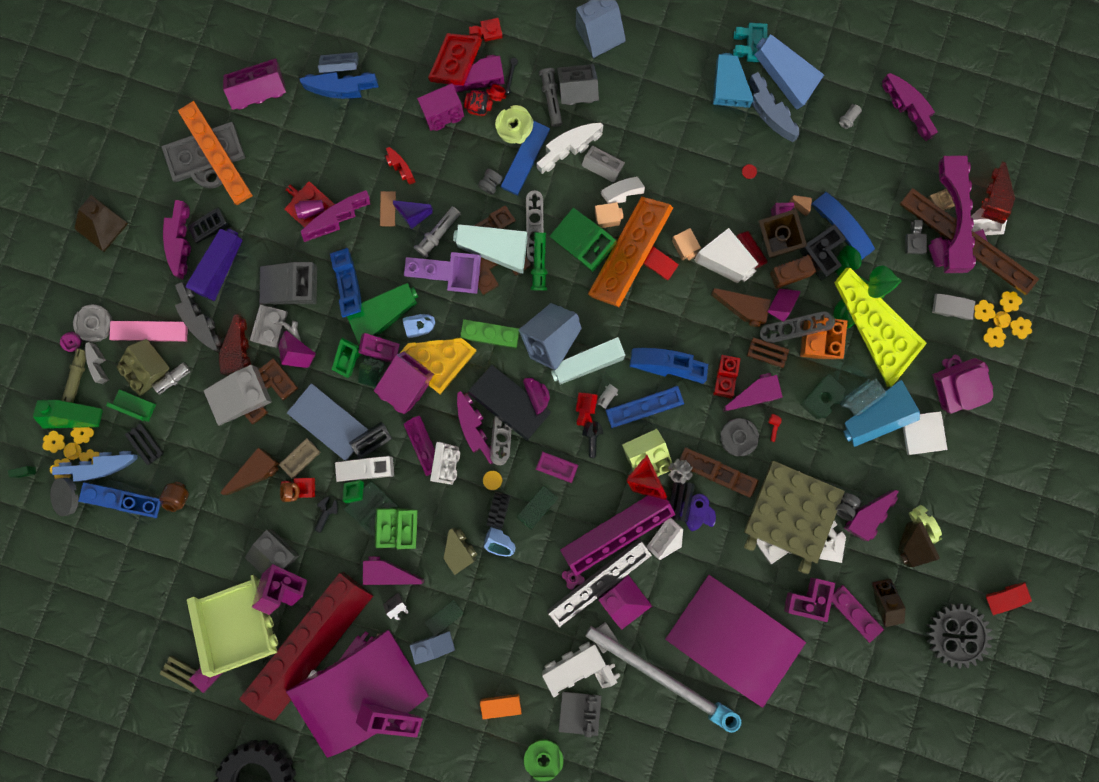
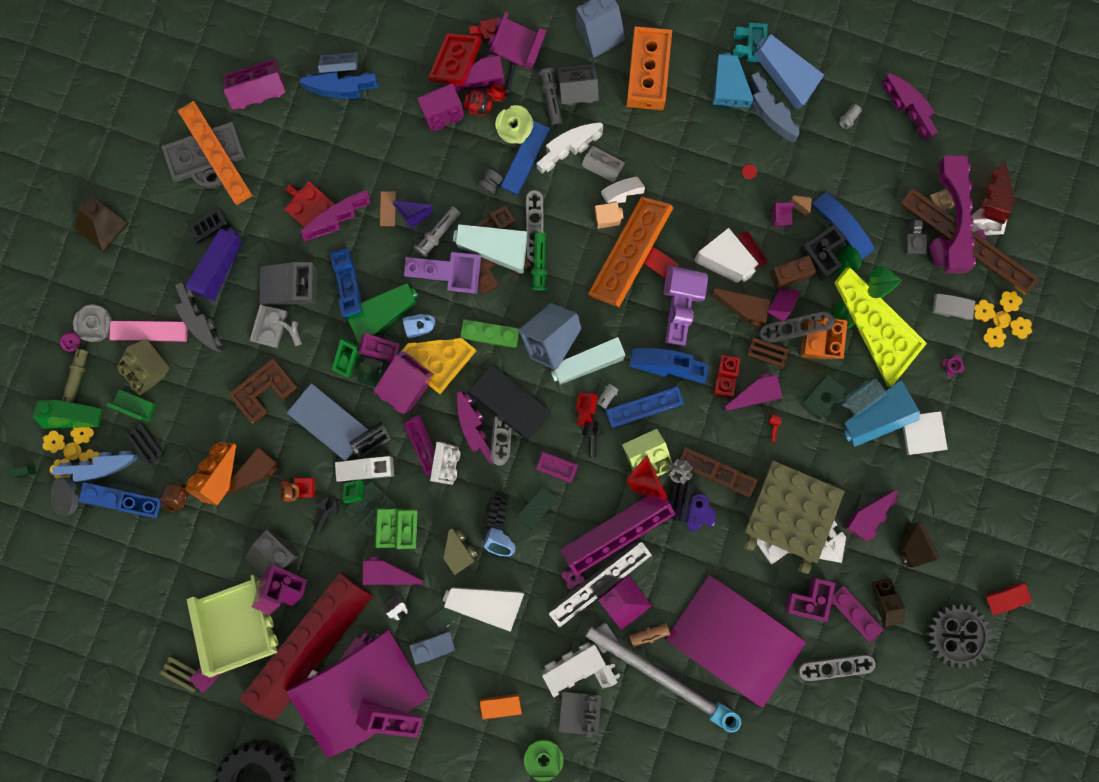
(94, 359): light grey slope -> none
(171, 378): light grey pin -> none
(174, 245): magenta slope -> none
(214, 474): none -> orange slope
(234, 349): clear red slope -> none
(237, 394): light grey slope -> none
(294, 351): magenta slope -> none
(299, 458): dark tan plate -> none
(308, 208): magenta cone -> none
(397, 161): red slope -> none
(486, 605): none -> white slope
(492, 480): yellow tile -> none
(516, 42): none -> magenta panel
(538, 394): magenta tile -> none
(583, 239): green slope -> none
(649, 635): none -> medium nougat pin
(660, 42): none -> orange brick
(666, 539): white slope -> none
(684, 287): none -> medium lavender plate
(686, 244): light nougat brick -> none
(739, 437): dark grey tile -> none
(782, 233): dark brown slope -> none
(836, 667): none -> light grey beam
(848, 505): dark grey wheel -> none
(933, 529): yellowish green plate -> none
(964, 386): magenta brick -> none

